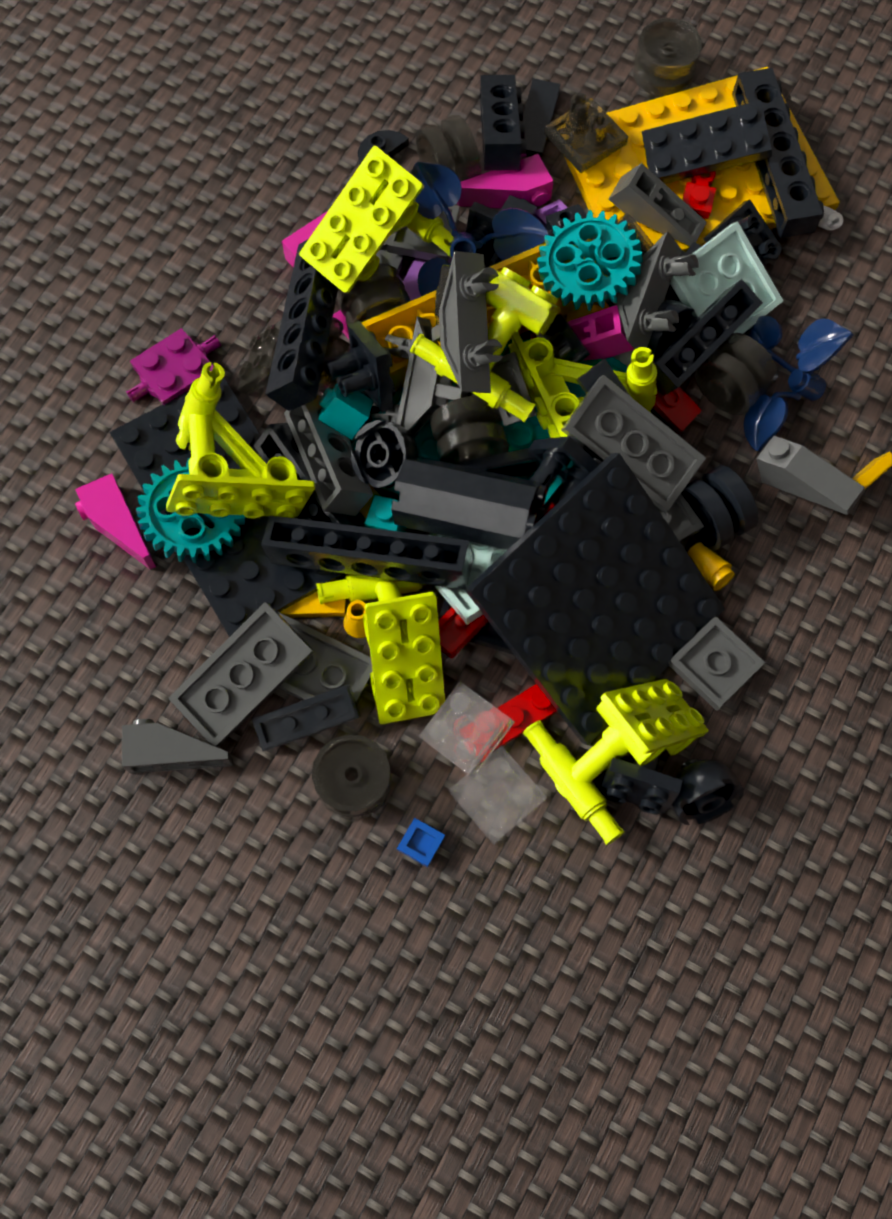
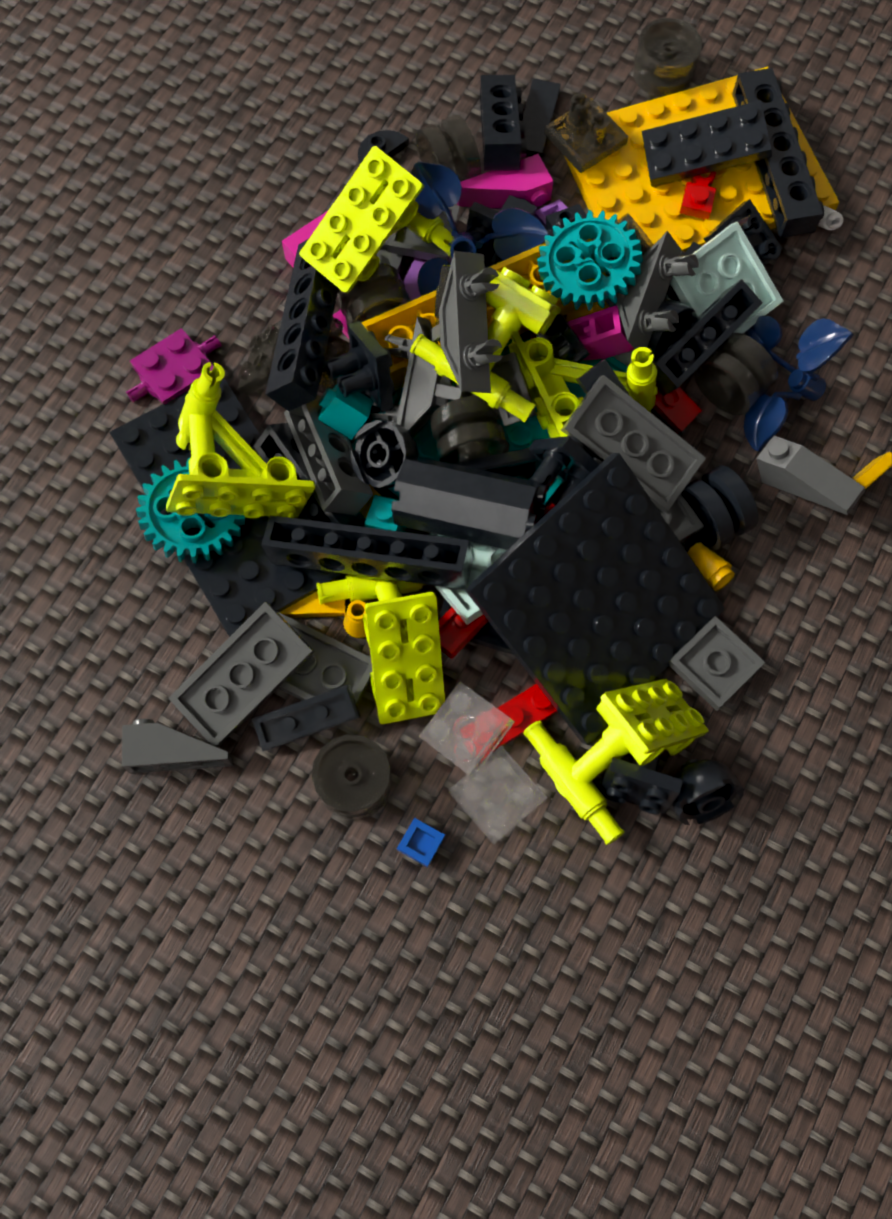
(110, 515): dark pink slope -> none
(656, 205): dark grey slope -> none

